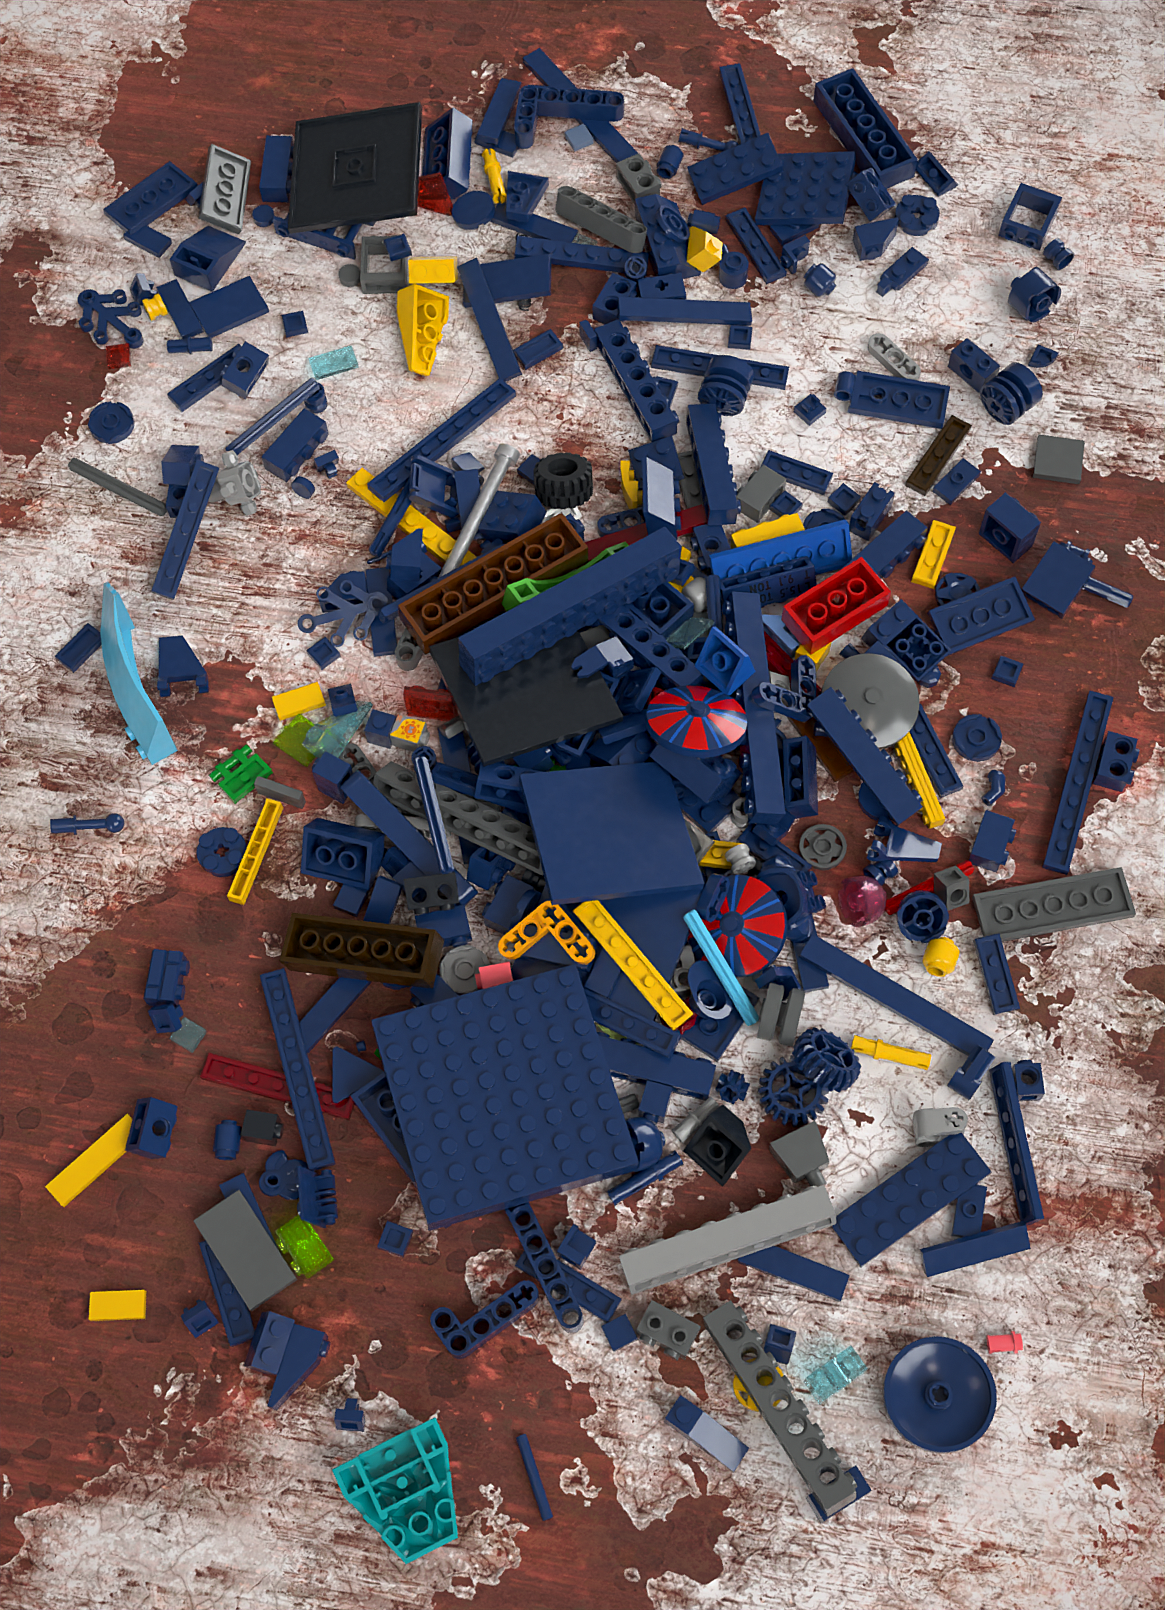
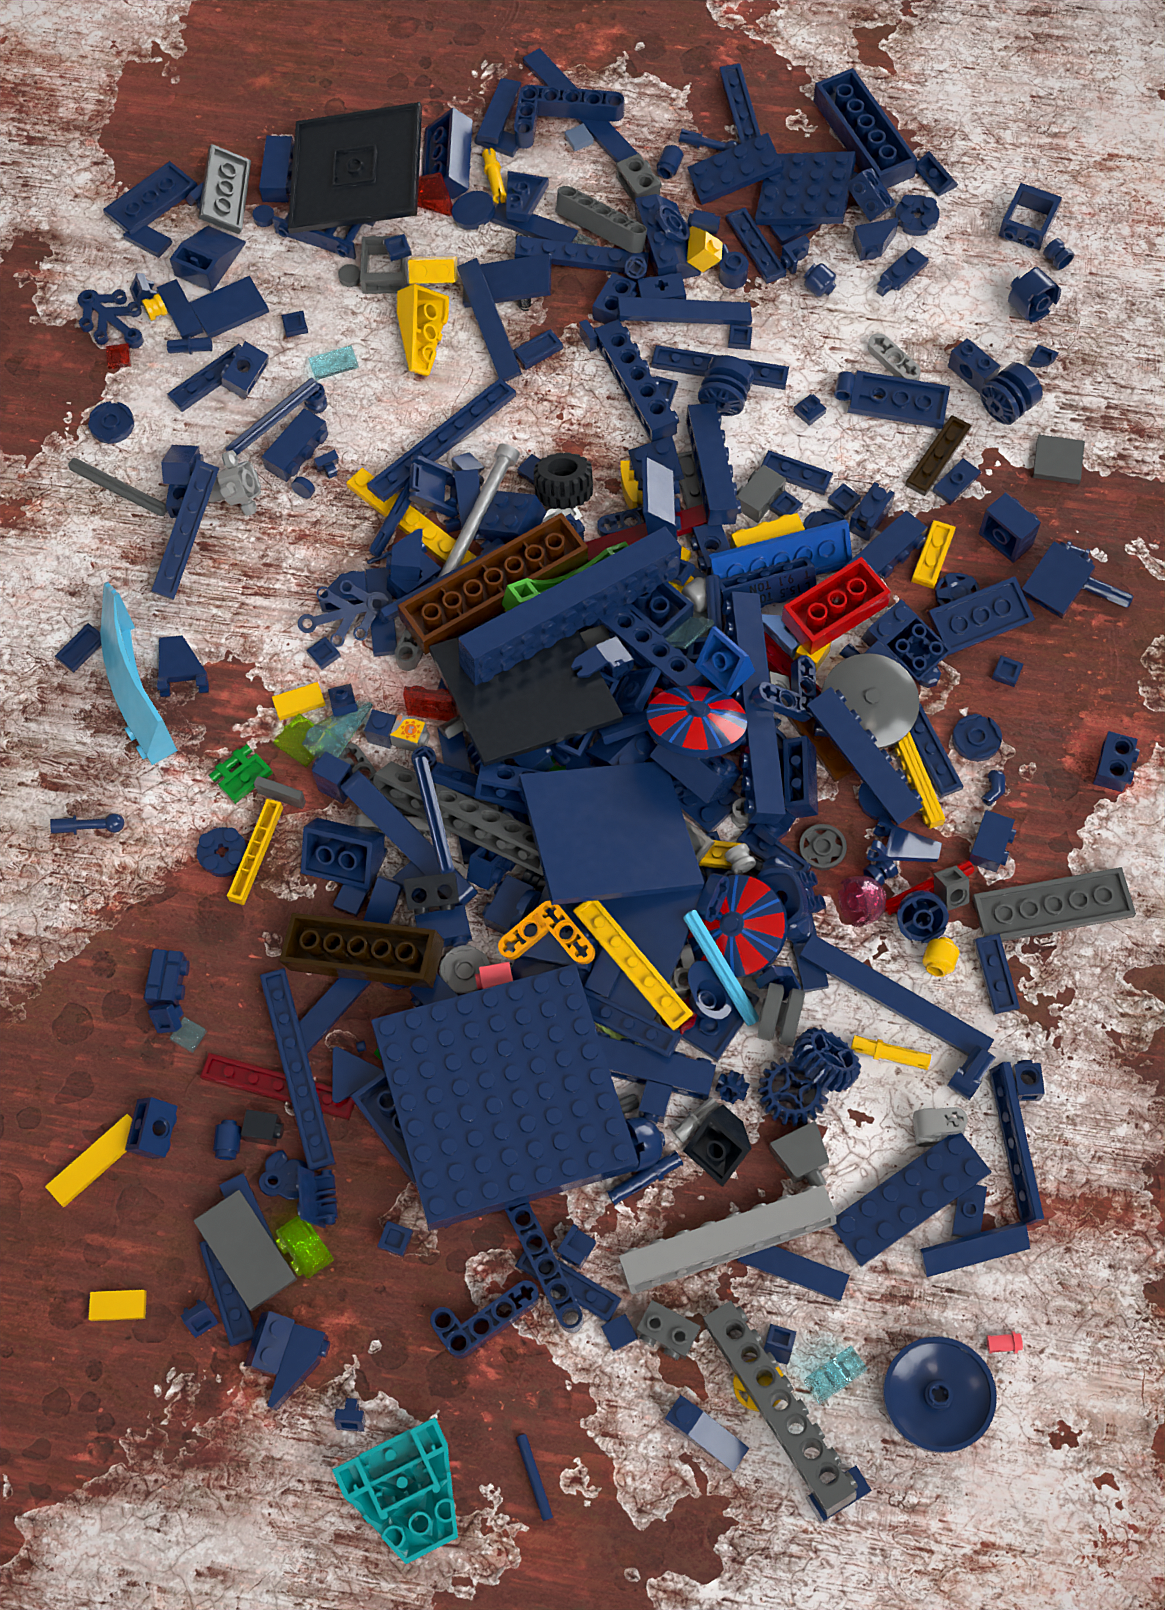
(394, 861): dark blue tile -> none
(1077, 783): dark blue plate -> none

